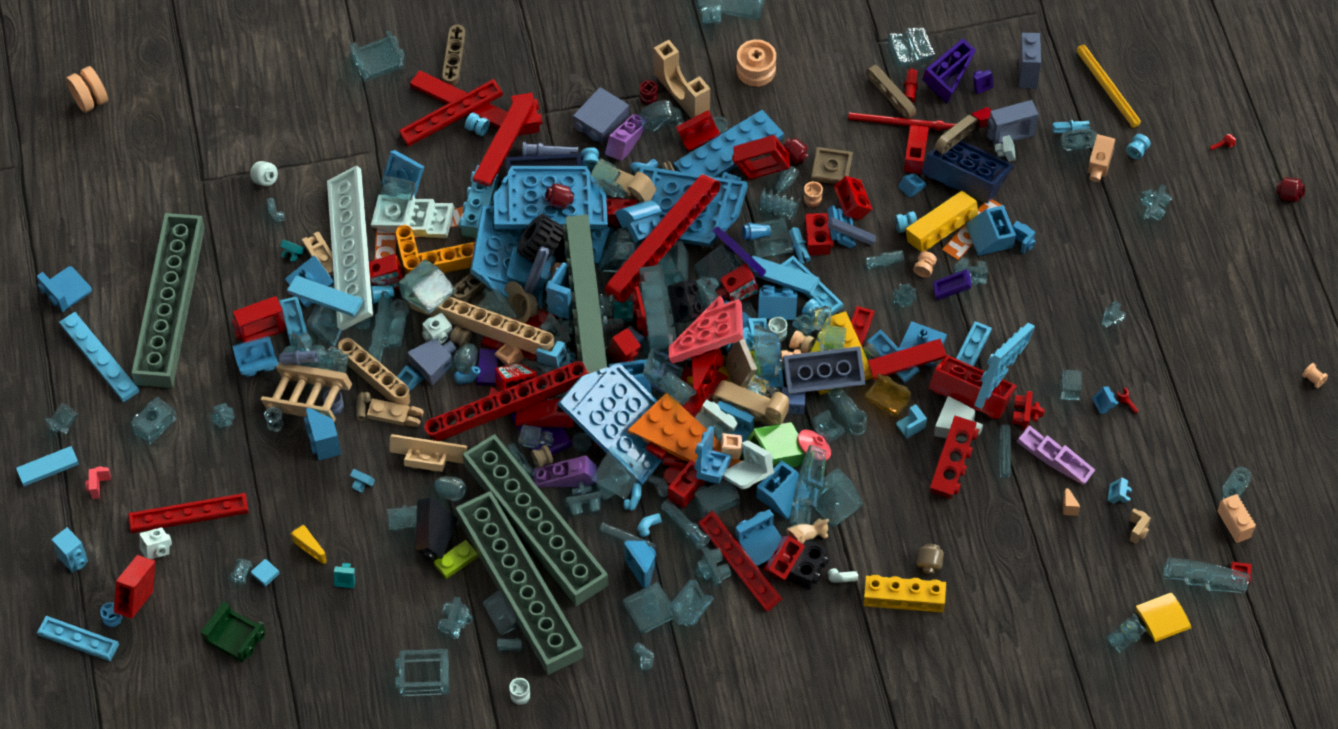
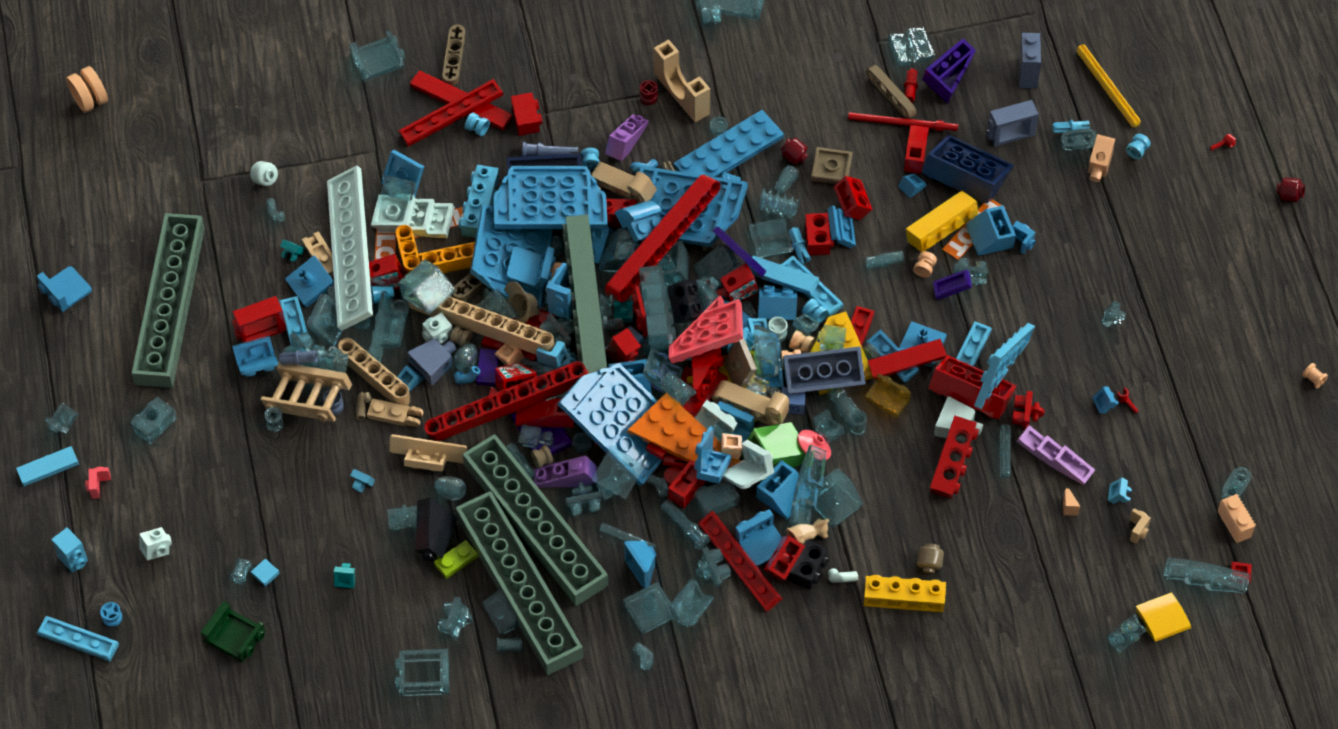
(99, 357): medium azure plate -> none
(134, 586): red brick -> none
(188, 513): red tile -> none
(222, 415): clear light blue gear -> none
(306, 541): yellow slope -> none
(322, 434): dark azure slope -> none
(325, 296): medium azure tile -> none
(503, 141): red tile -> none
(522, 687): light aqua wheel -> none
(536, 270): sand blue axle -> none
(539, 233): black tyre -> none
(559, 196): dark red head -> none
(601, 115): sand blue brick -> none
(604, 179): clear light blue brick -> none
(635, 497): medium azure arm -> none
(646, 523): medium azure arm -> none
(659, 114): clear light blue brick -> none
(698, 130): red bracket -> none
(755, 231): dark azure cone -> none
(756, 63): light nougat wheel -> none
(765, 166): red window -> none
(813, 194): light nougat wheel -> none
(821, 316): clear light blue tile -> none
(851, 231): sand blue axle -> none
(904, 221): medium azure wheel -> none
(905, 295): clear light blue gear -> none
(913, 423): medium azure panel -> none
(956, 134): dark tan beam -> none
(982, 81): dark purple tile -> none
(982, 116): red slope -> none
(1006, 149): light aqua tile -> none
(1070, 385): clear light blue panel -> none
(1153, 200): clear light blue hips -> none

